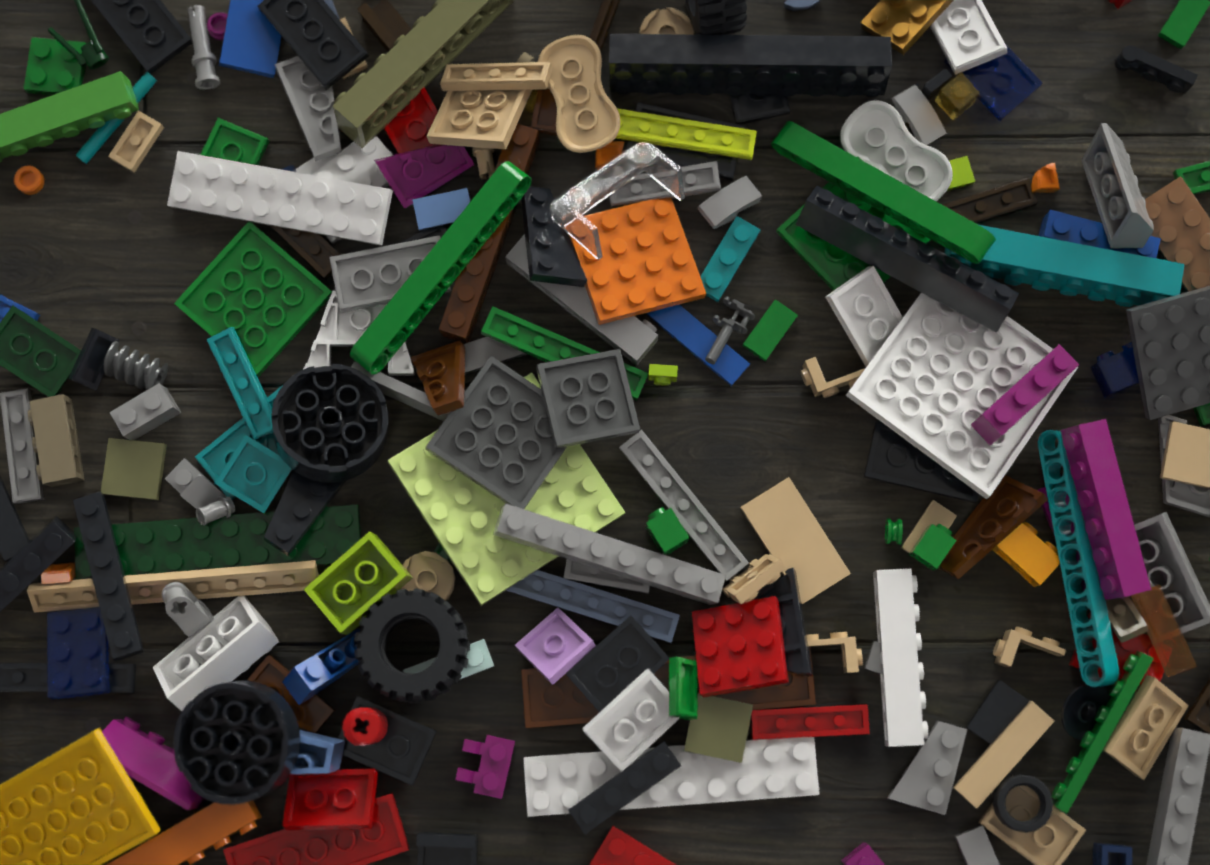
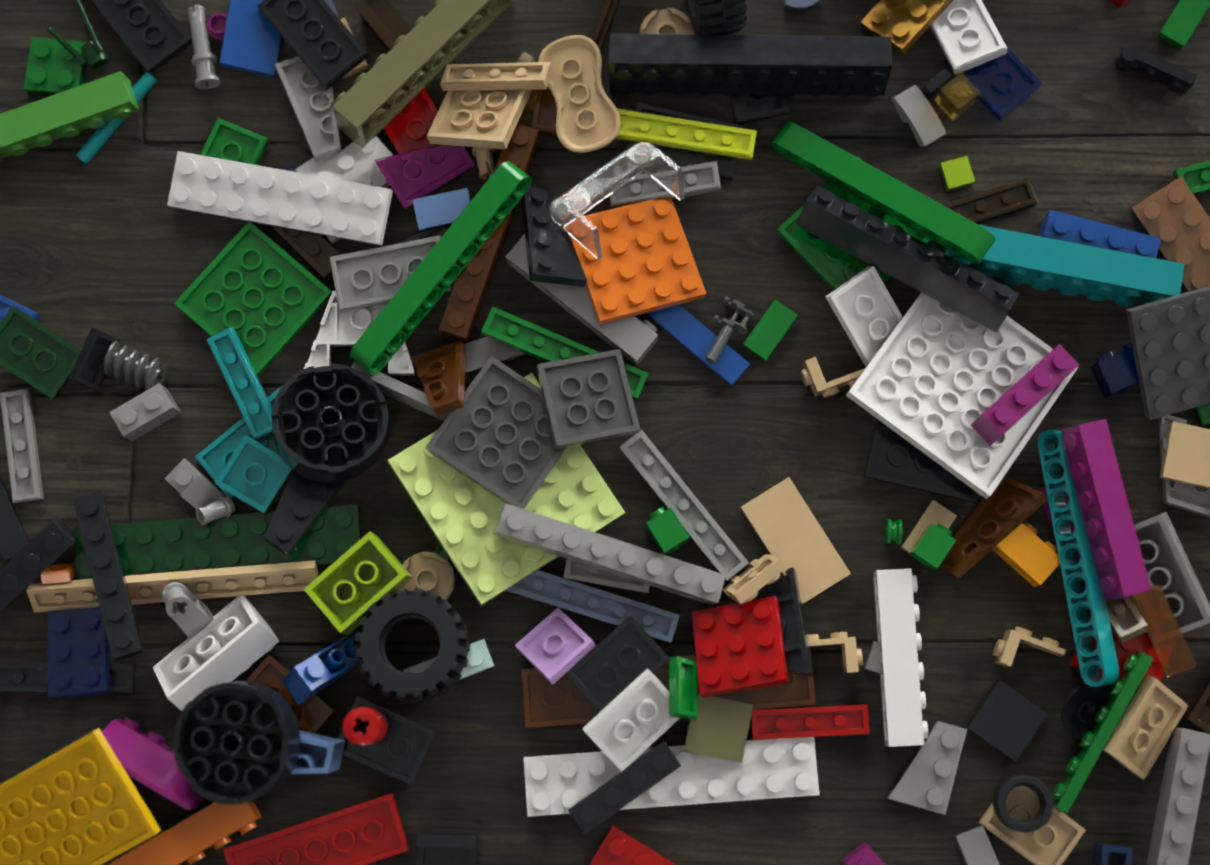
(29, 180): orange tile -> none
(56, 441): dark tan brick -> none
(133, 469): olive tile -> none
(136, 141): tan plate -> none
(331, 800): red plate -> none
(493, 767): magenta plate -> none
(608, 152): orange tile -> none
(663, 374): lime plate -> none
(728, 257): teal plate -> none
(730, 200): light grey slope -> none
(882, 140): white plate -> none
(1003, 754): tan tile -> none
(1045, 180): orange tile -> none
(1116, 191): light grey slope -> none

